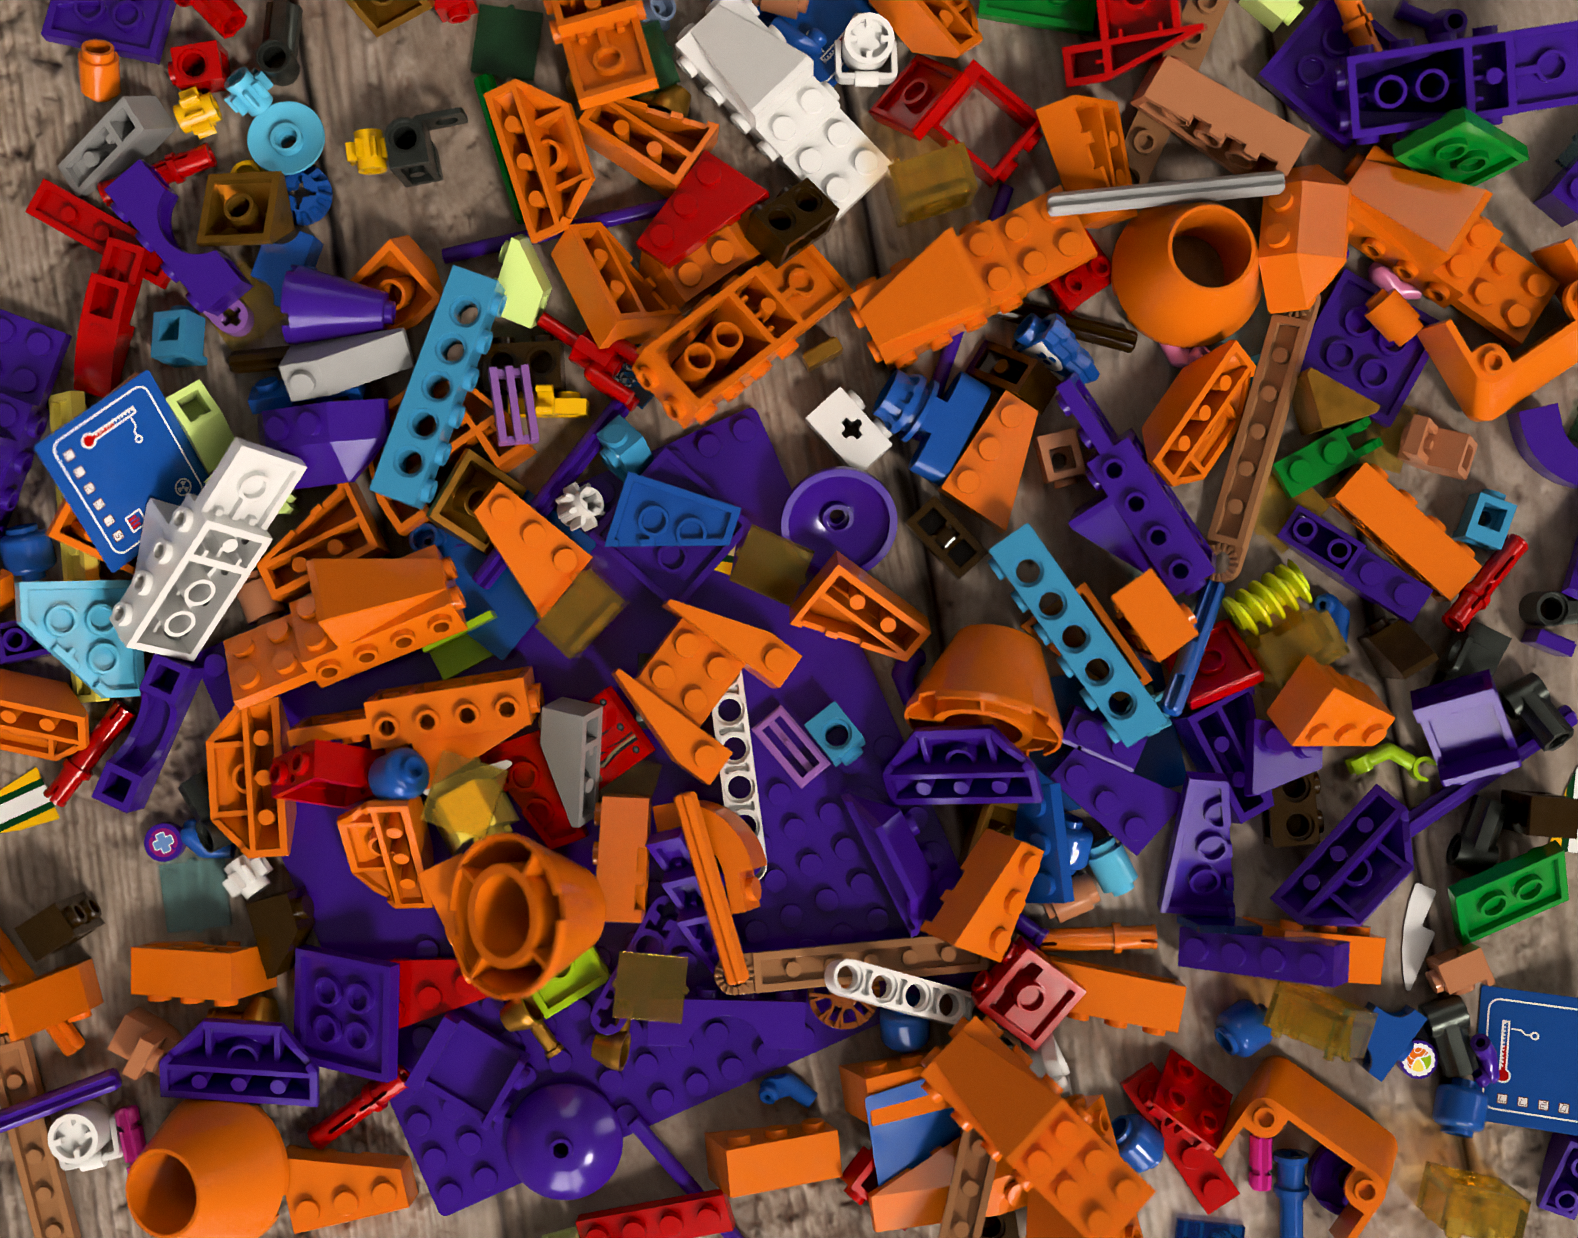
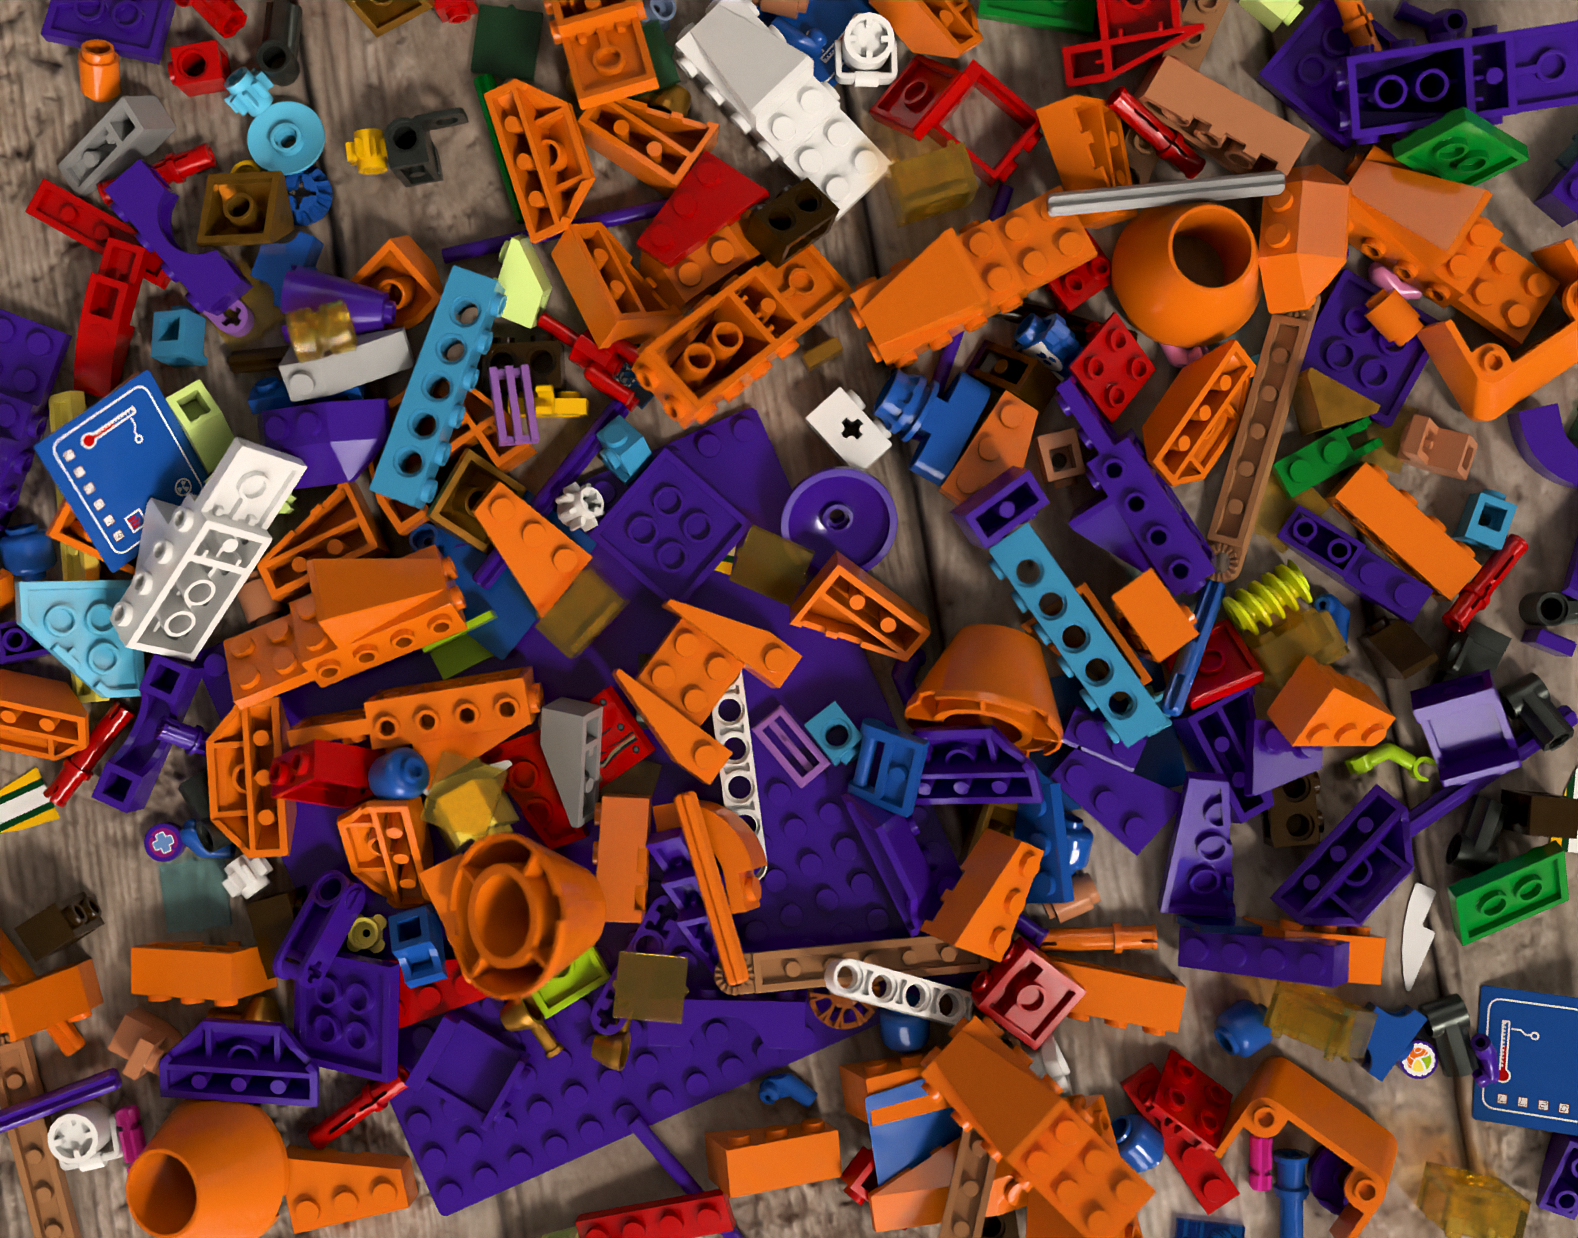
(182, 735): none -> dark purple axle
(197, 112): yellow gear -> none
(319, 929): none -> dark purple piece
(321, 331): none -> clear yellow wheel
(374, 942): none -> light yellow plate
(418, 945): none -> blue brick
(570, 1116): dark purple dish -> none
(669, 516): blue wing -> none
(898, 771): none -> blue plate
(946, 538): dark brown brick -> none
(1000, 507): none -> dark purple brick
(1111, 366): none -> red hinge
(1112, 866): medium azure brick -> none
(1167, 143): none -> red pin
(1458, 970): nougat brick -> none
(1460, 1108): blue head -> none

